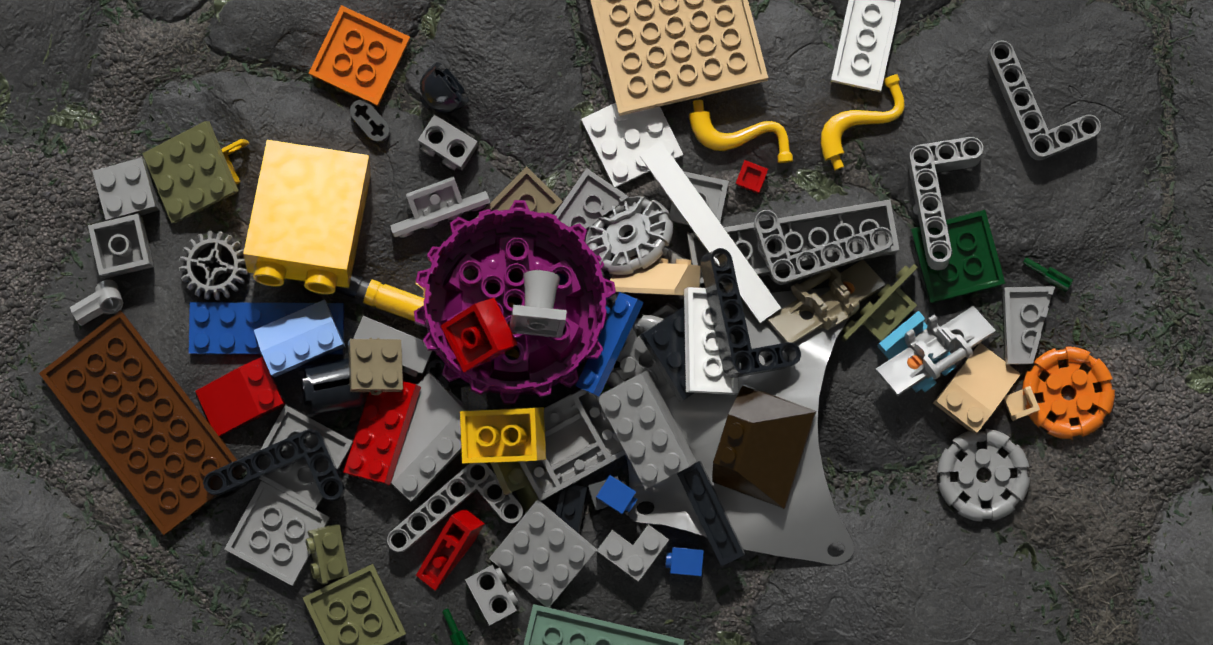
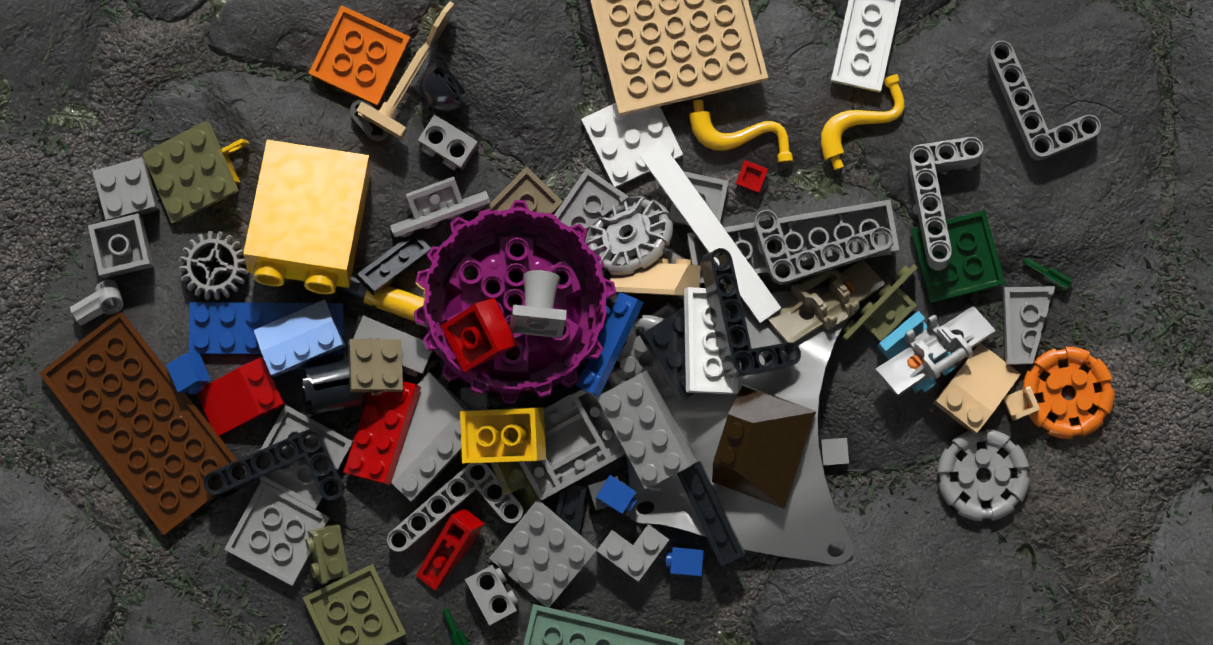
(189, 373): none -> blue brick
(383, 117): none -> tan piece
(393, 263): none -> plate
(834, 451): none -> light grey tile

